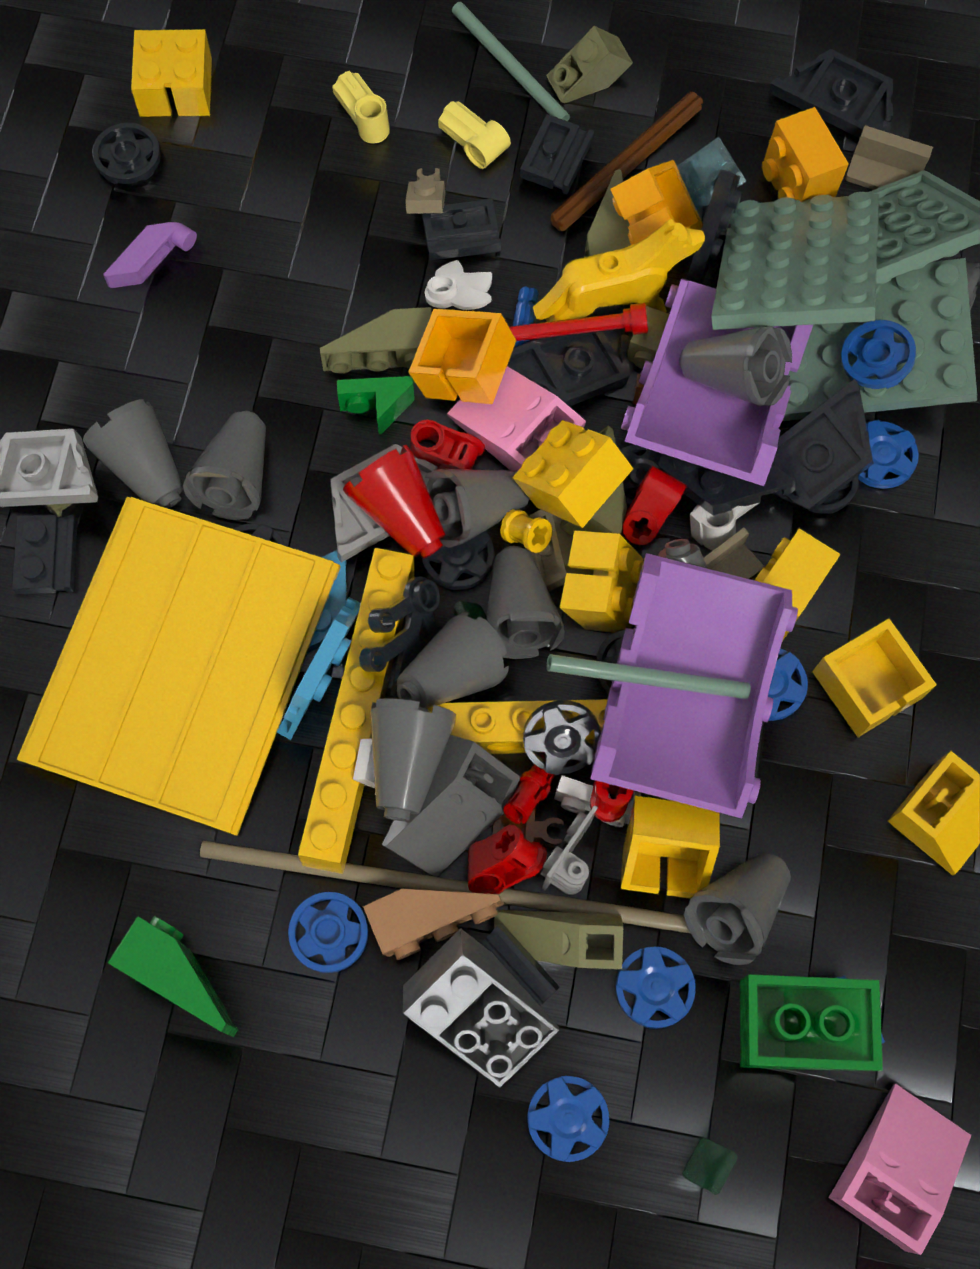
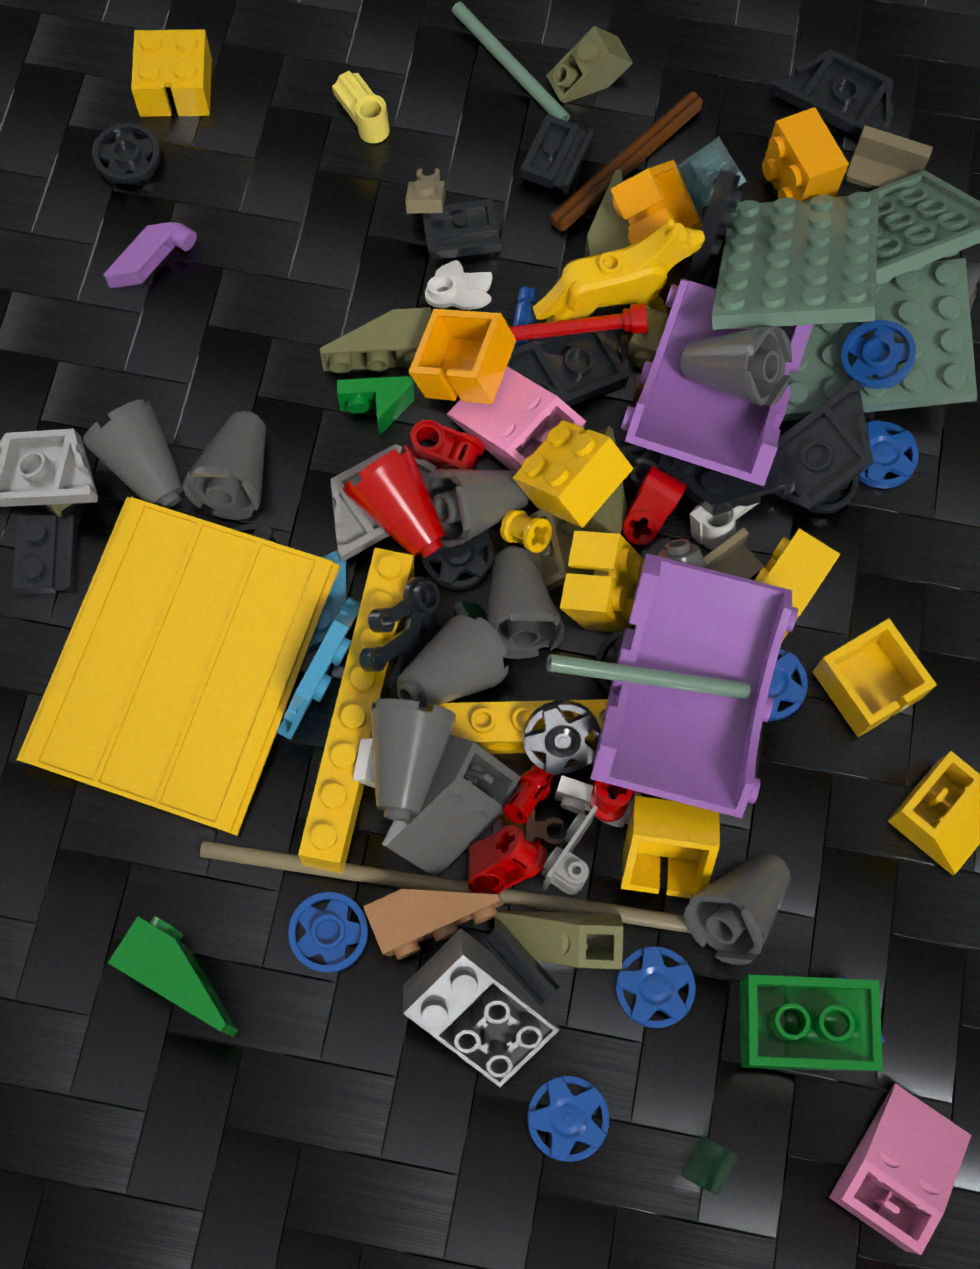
(480, 140): light yellow piece -> none

